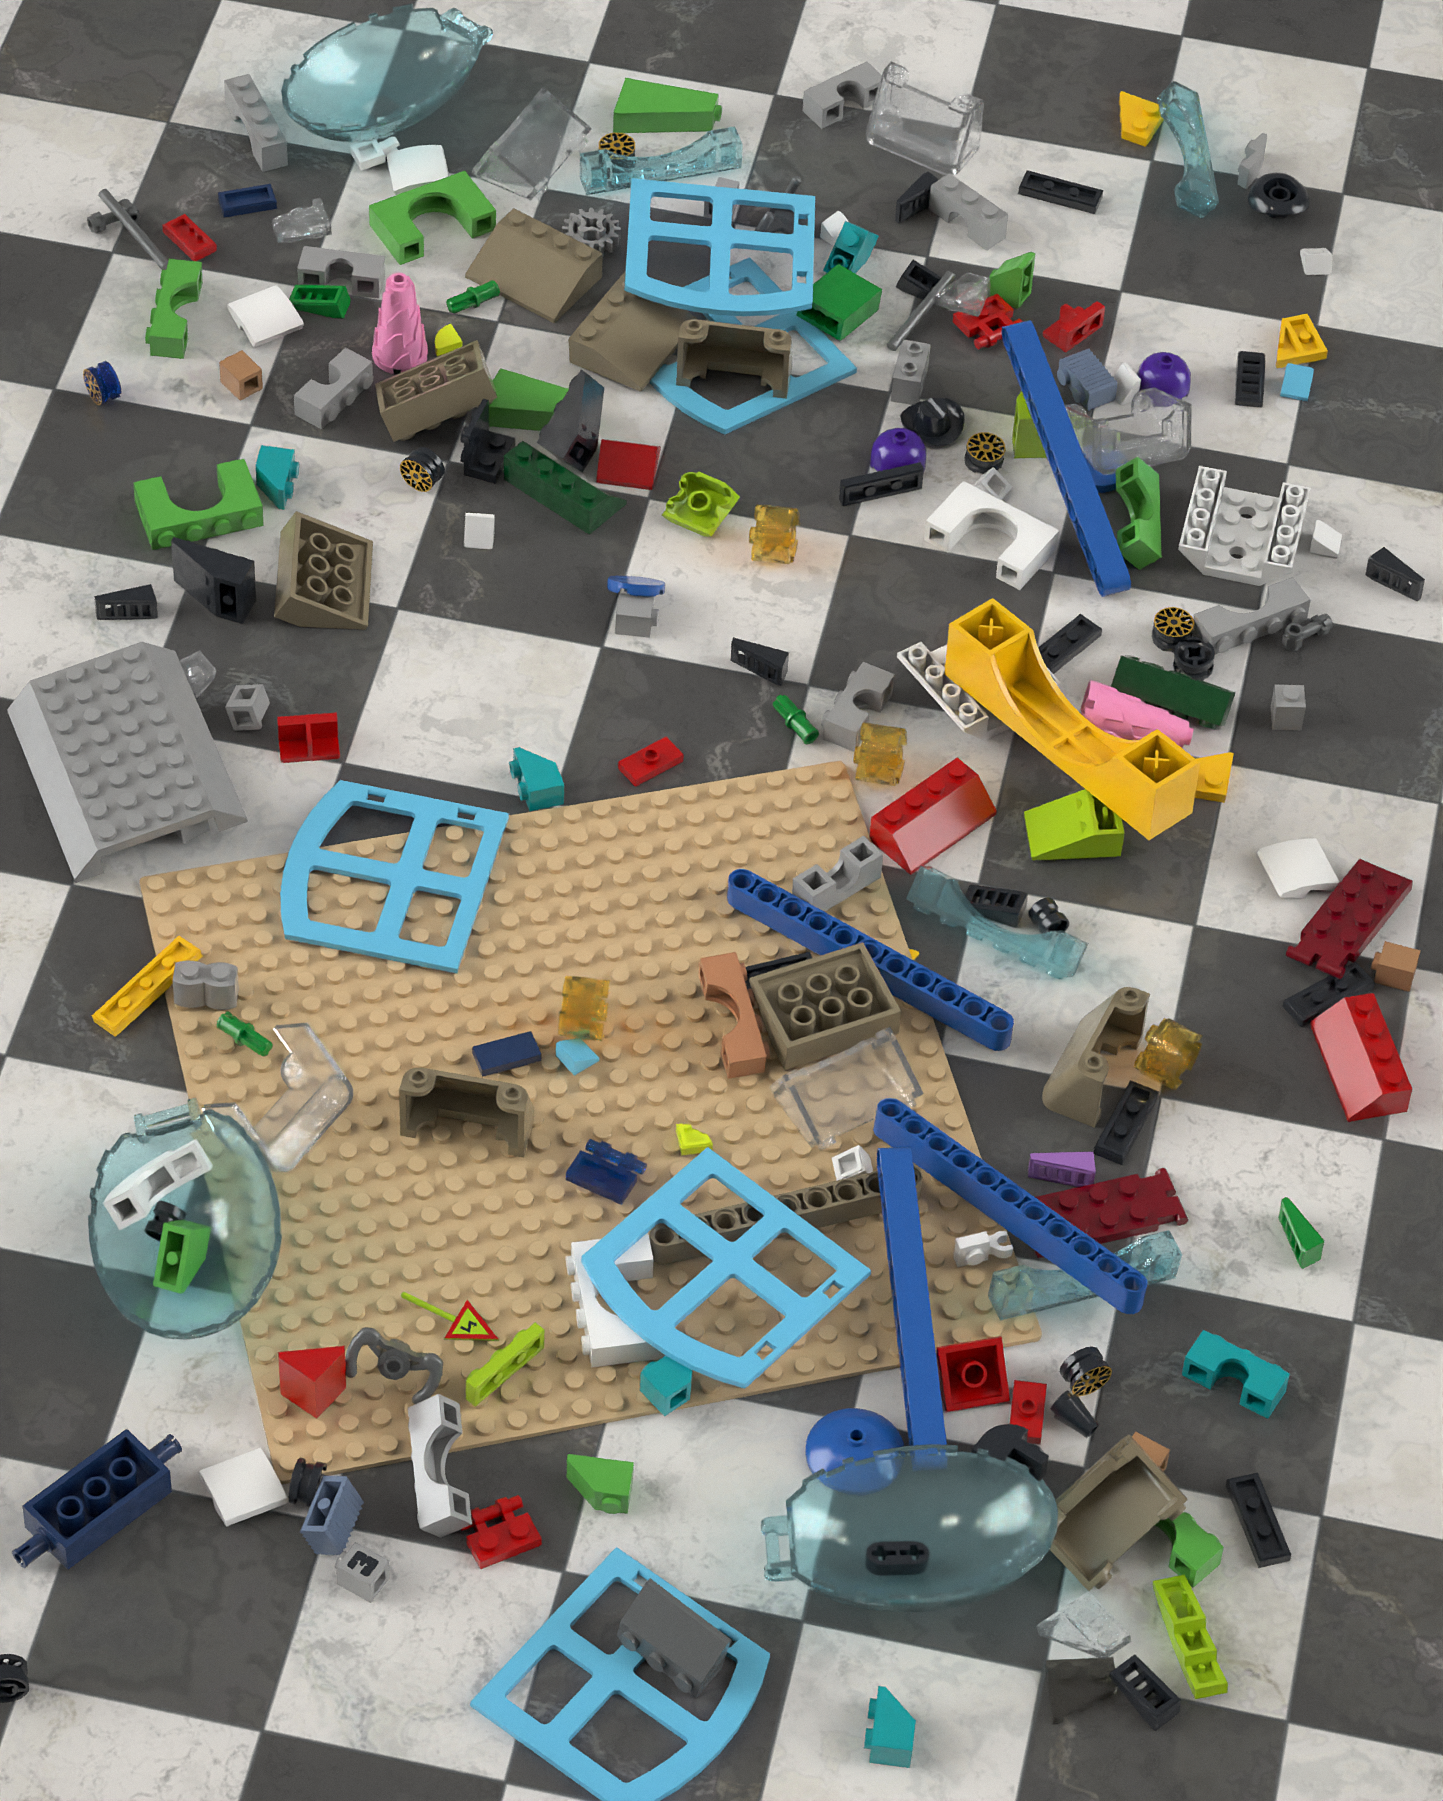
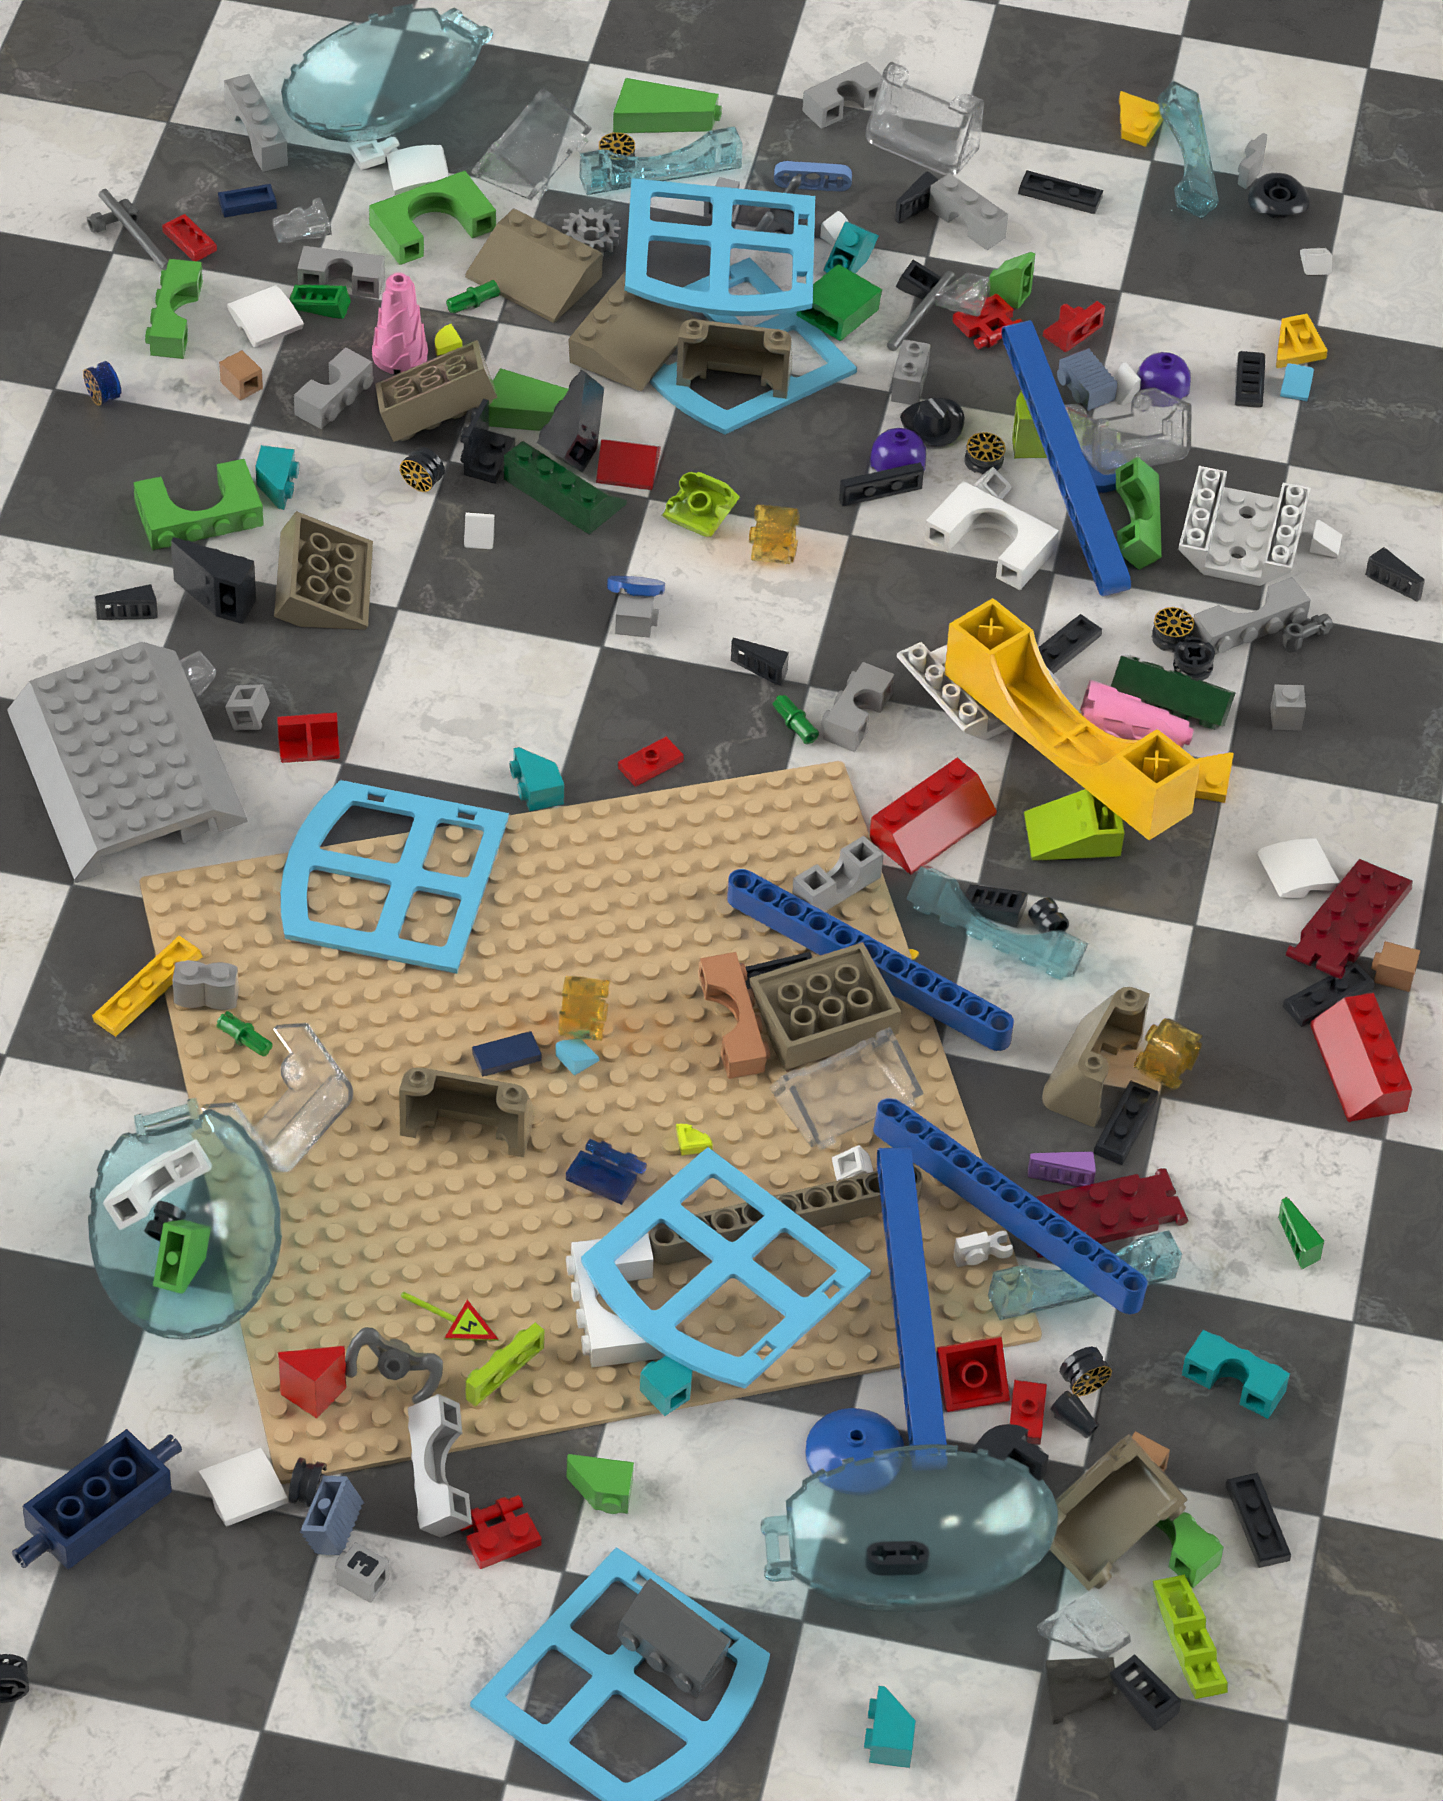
(822, 169): none -> medium blue beam
(880, 754): clear yellow brick -> none

